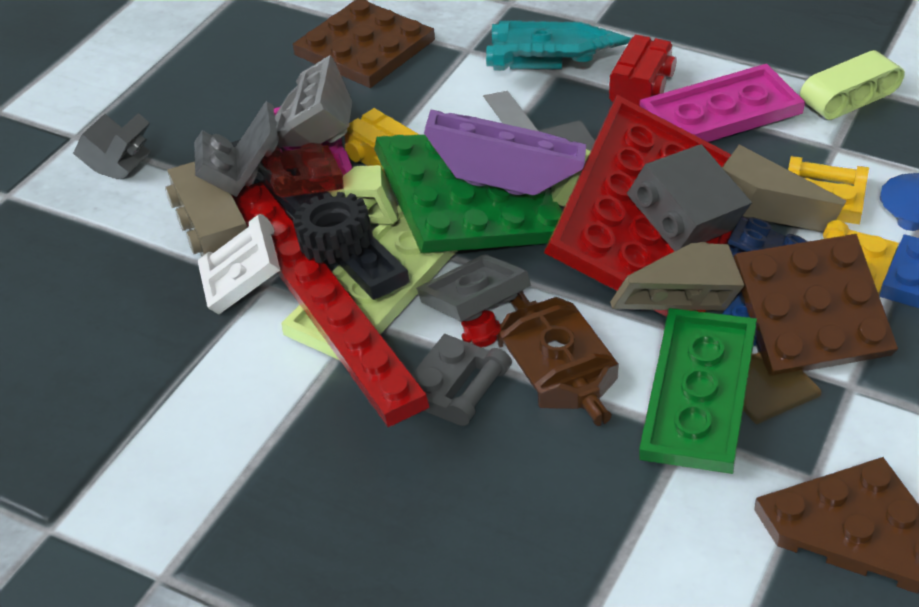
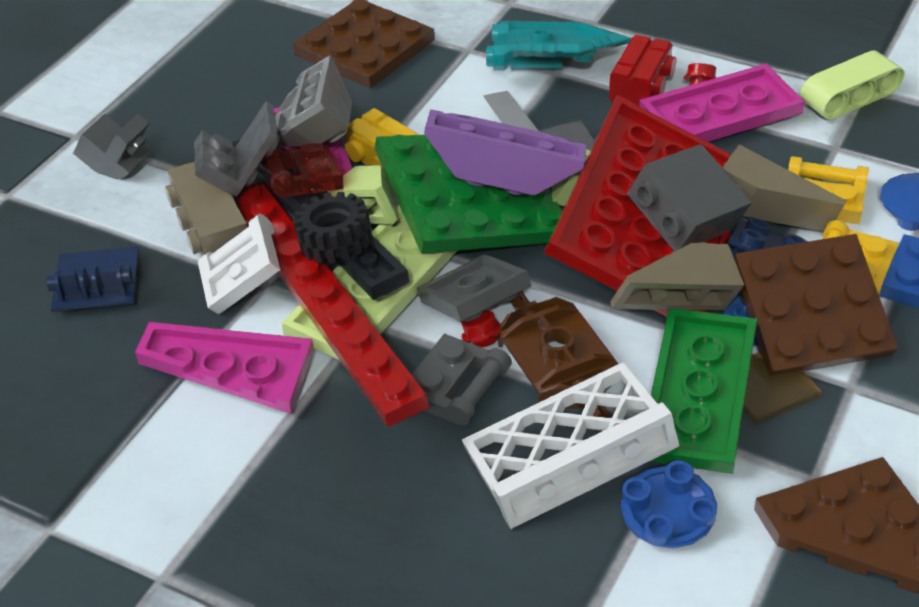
(94, 279): none -> dark blue hinge
(239, 363): none -> dark pink wing
(581, 462): none -> white fence
(668, 505): none -> blue dish
(699, 73): none -> red plate

